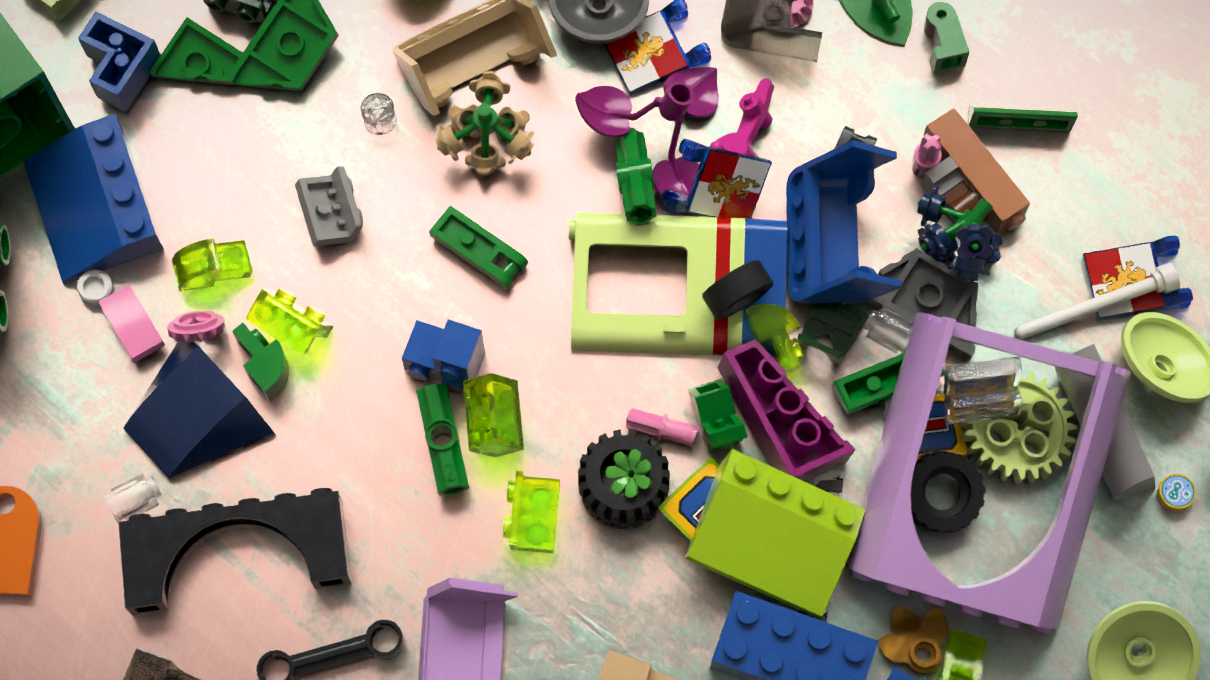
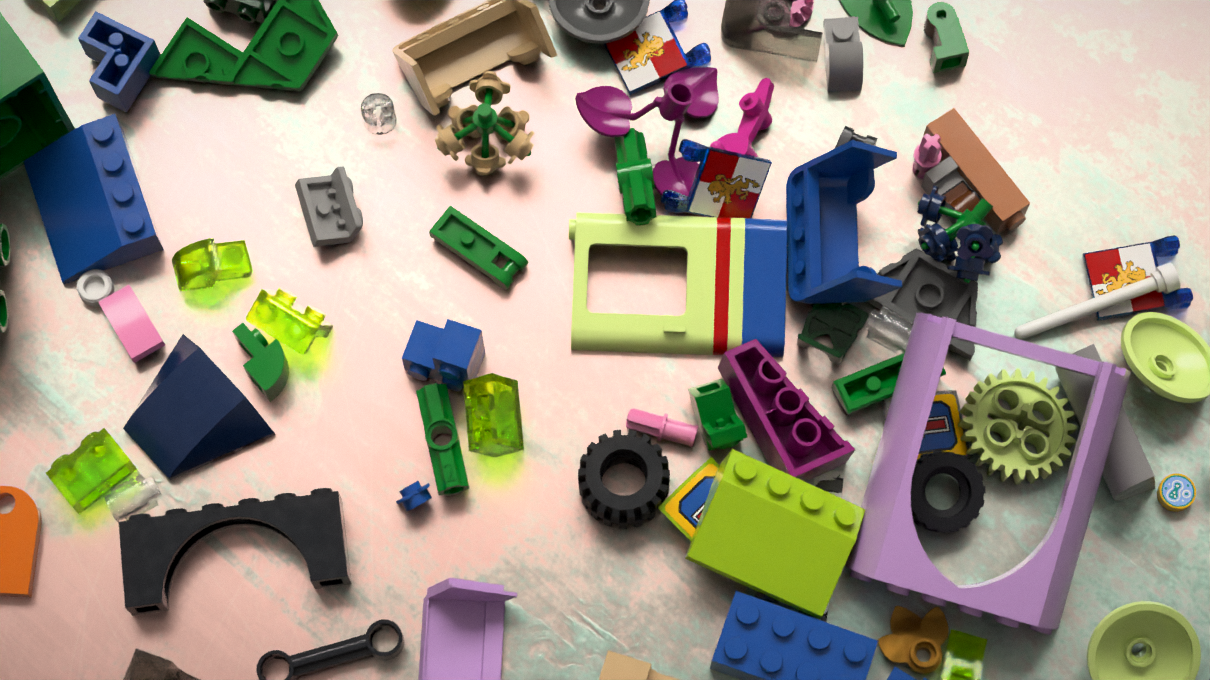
(90, 470): none -> clear neon green brick
(196, 326): bright pink gear -> none
(414, 495): none -> blue plate
(533, 513): clear neon green bracket -> none
(629, 473): bright green plant -> none
(737, 289): black tyre -> none
(775, 325): clear neon green brick -> none
(843, 54): none -> light grey brick
(982, 390): clear slope -> none
(1021, 117): green slope -> none

